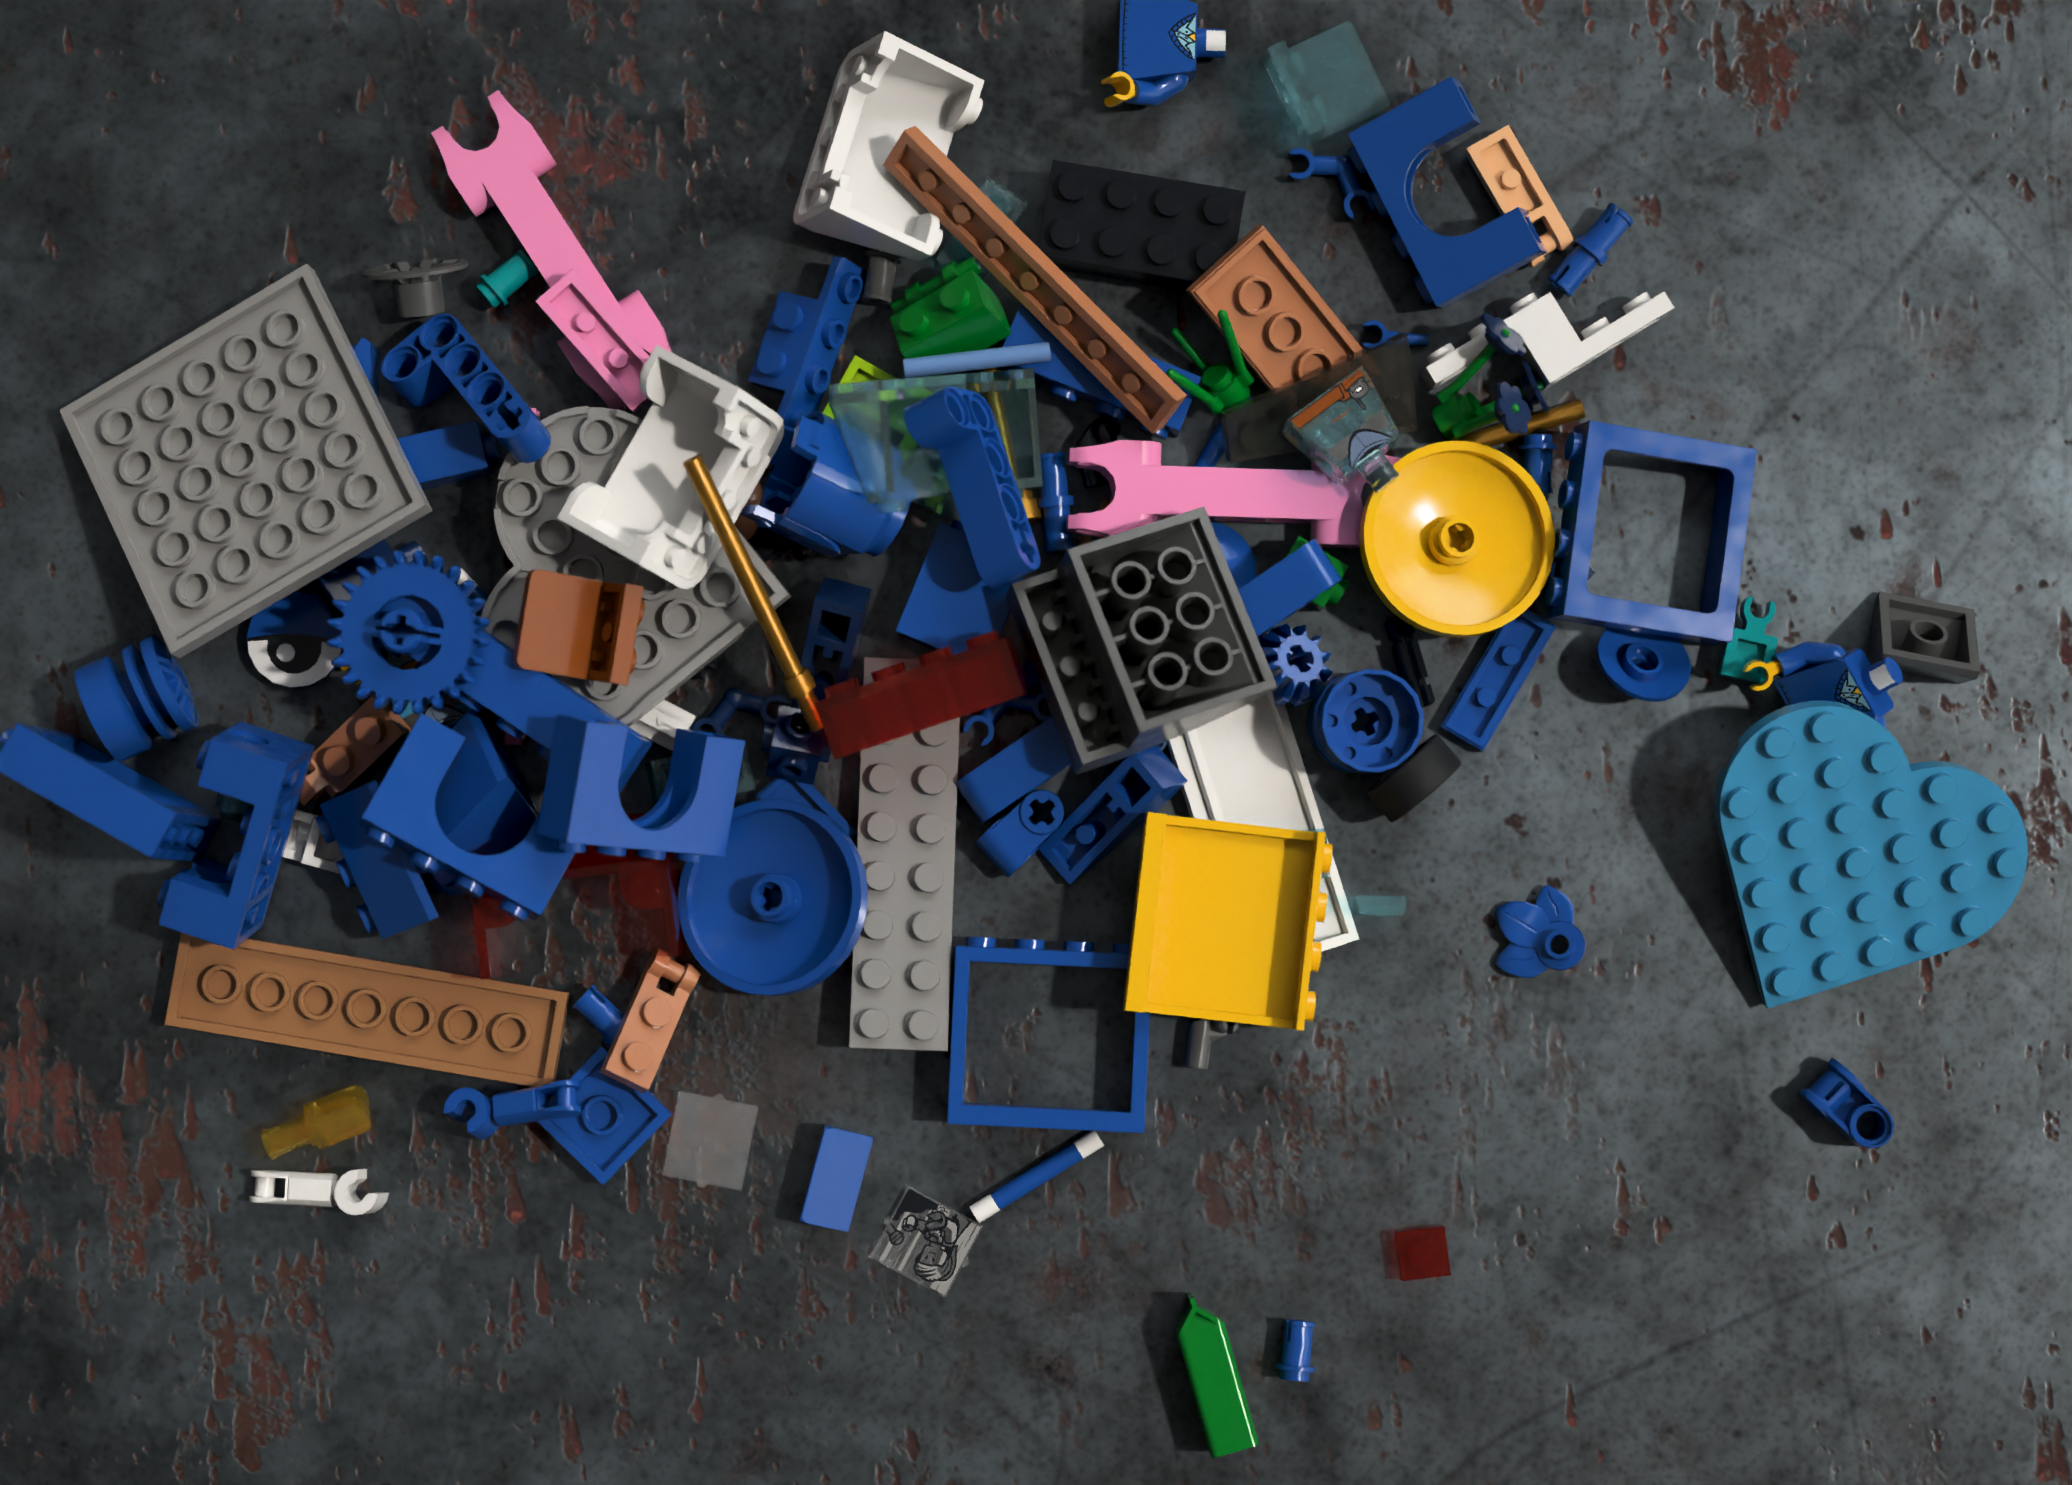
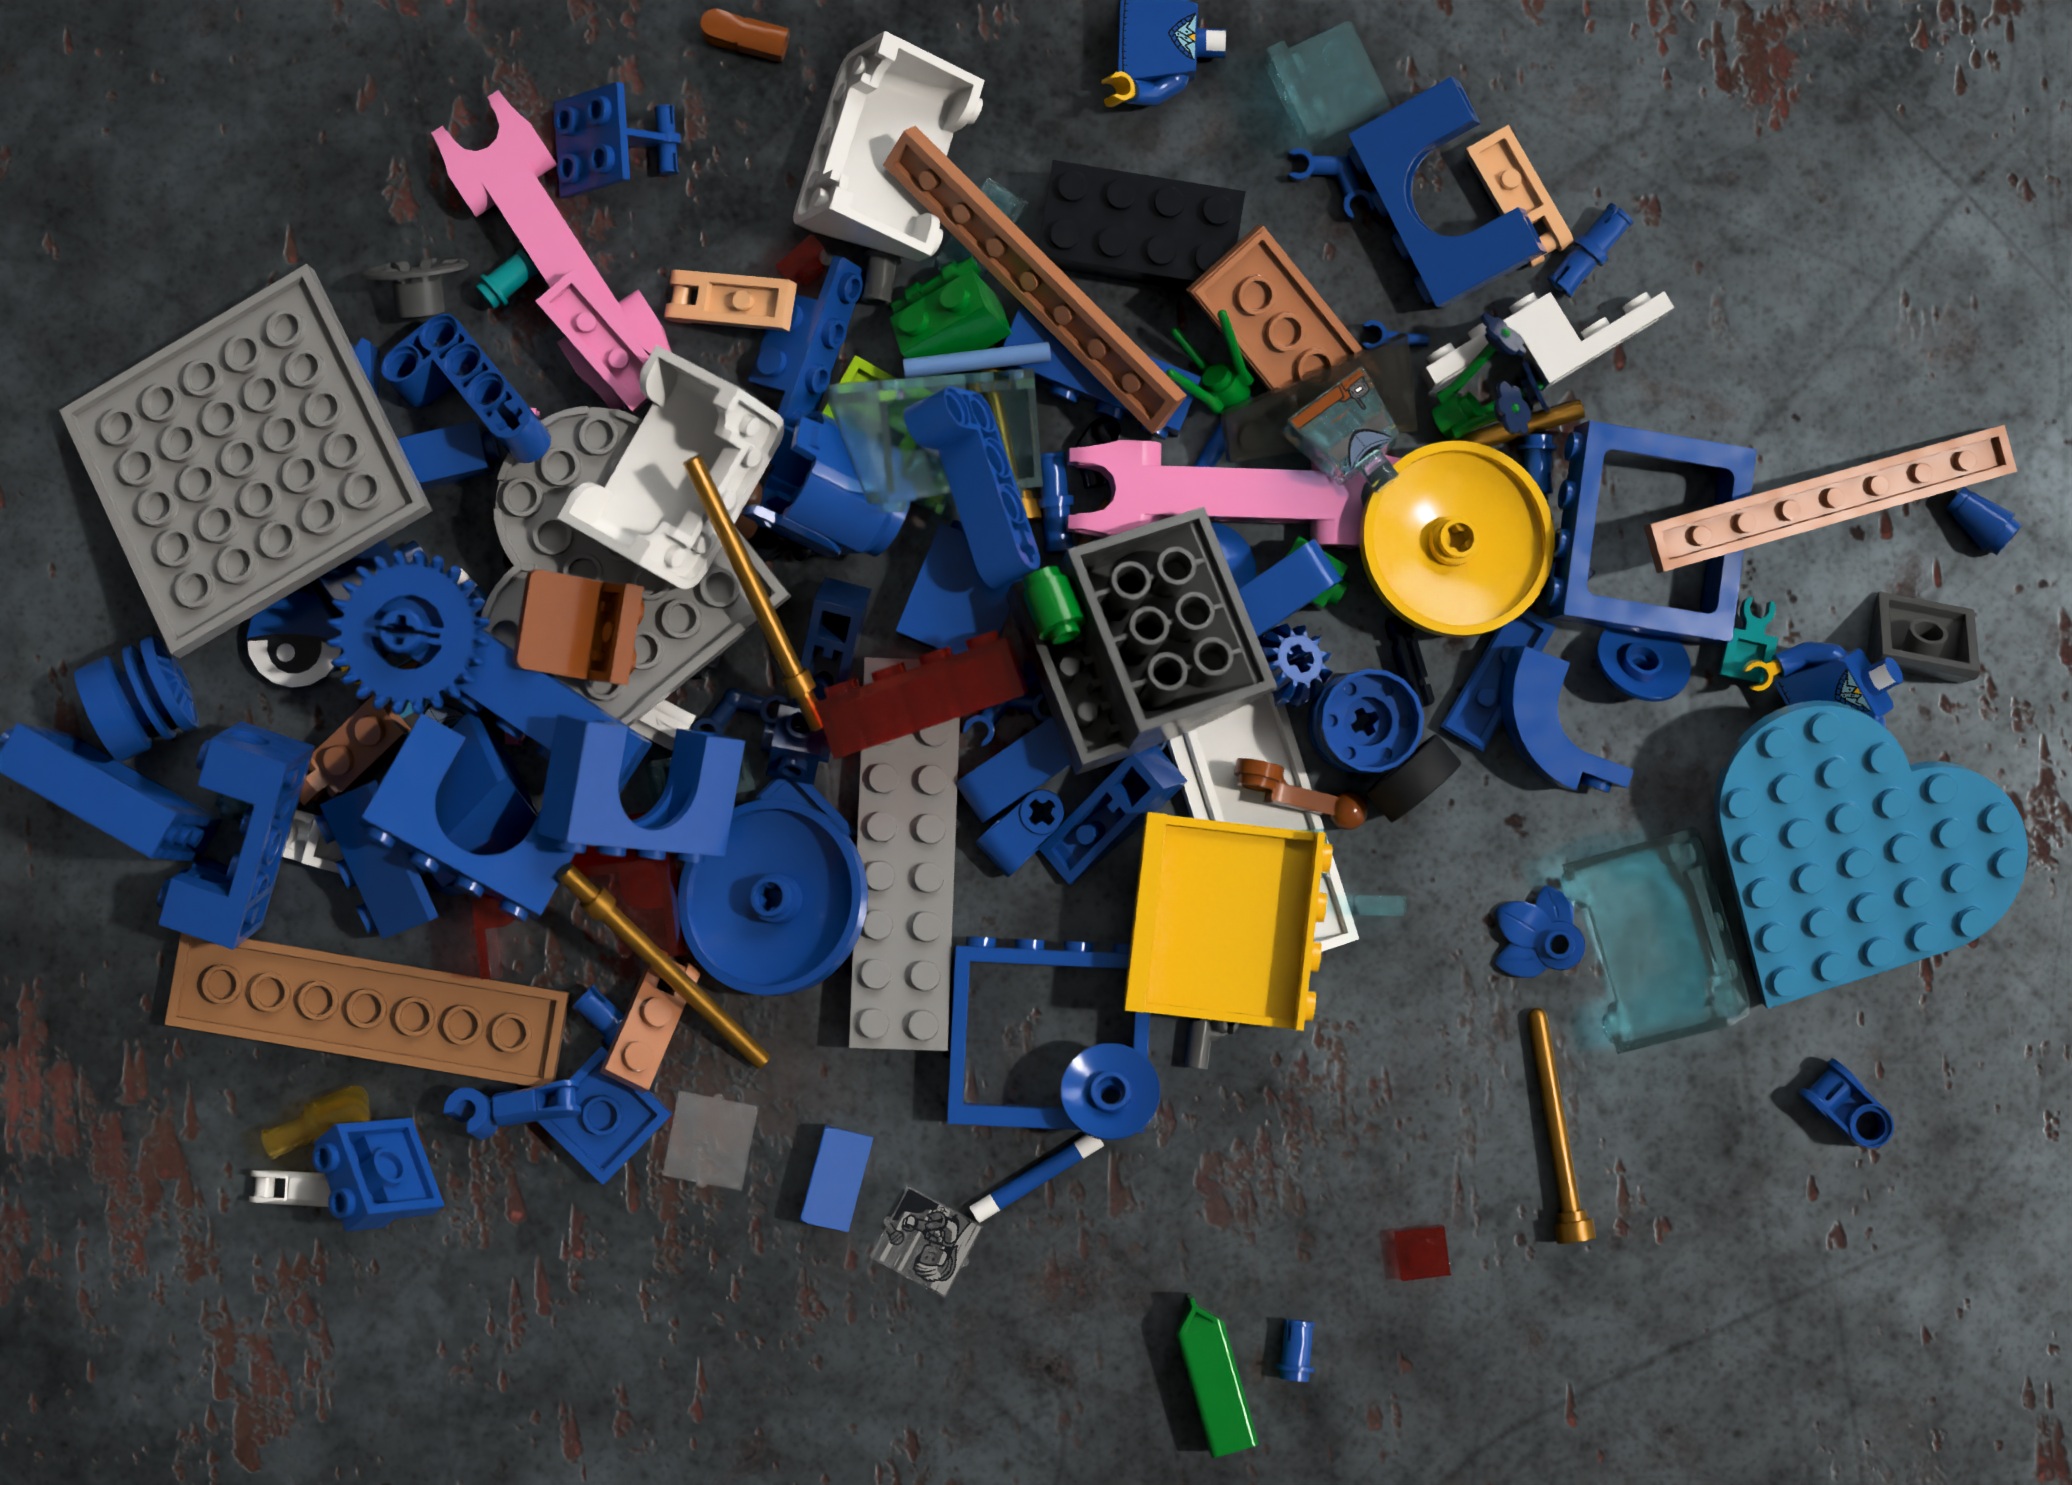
(376, 1173): none -> blue plate
(596, 139): none -> blue plate
(601, 906): none -> pearl gold bar
(731, 300): none -> light nougat plate
(745, 34): none -> dark orange bar
(803, 262): none -> clear red plate
(1053, 605): none -> green brick
(1110, 1068): none -> blue dish
(1346, 809): none -> dark orange piece
(1532, 723): none -> blue arch
(1573, 1221): none -> pearl gold piece
(1660, 939): none -> clear light blue windscreen
(1829, 499): none -> plate
(1984, 520): none -> blue cone

